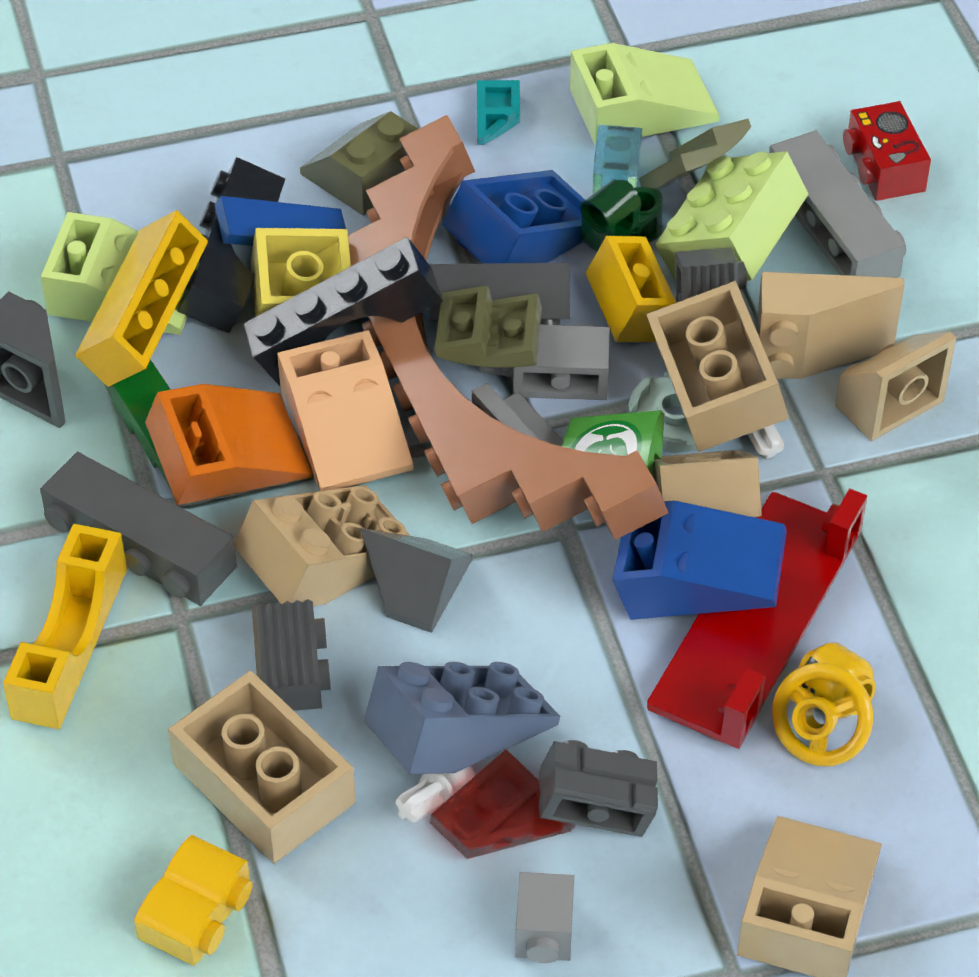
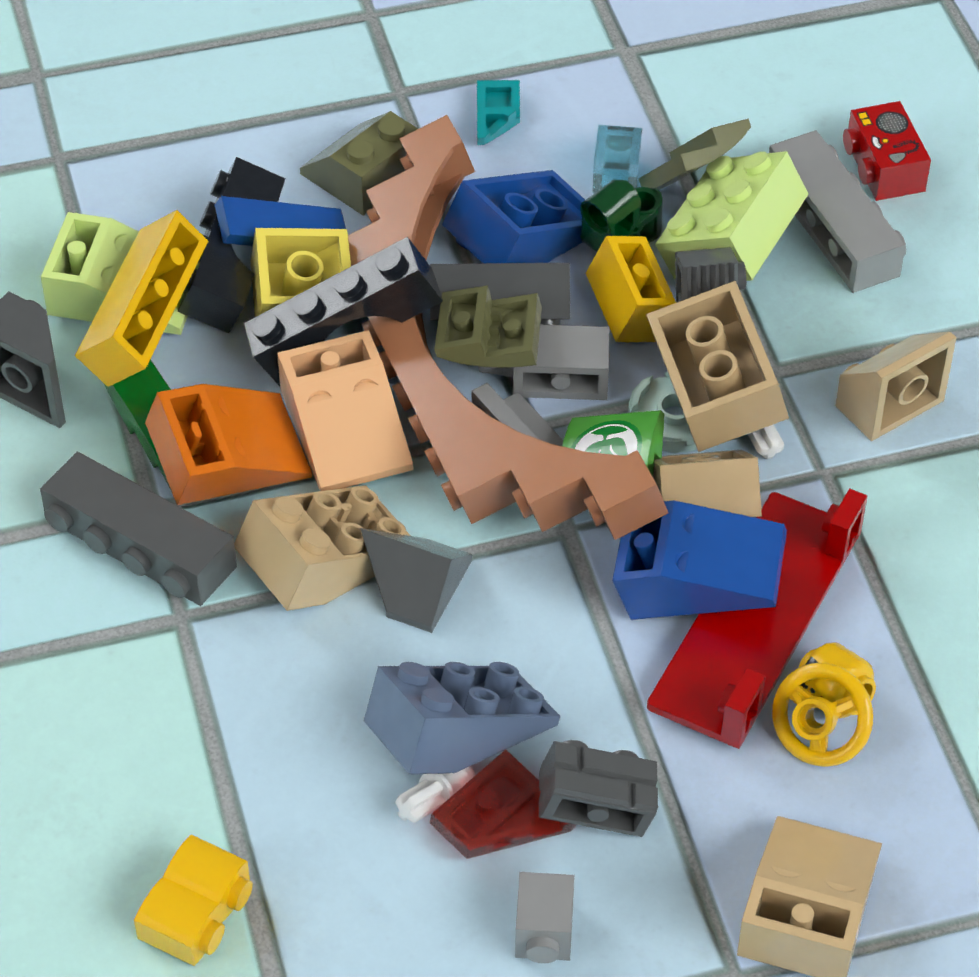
(50, 669): yellow arch -> none
(262, 766): tan brick -> none
(287, 652): dark grey brick -> none
(638, 90): yellowish green slope -> none
(825, 320): tan slope -> none

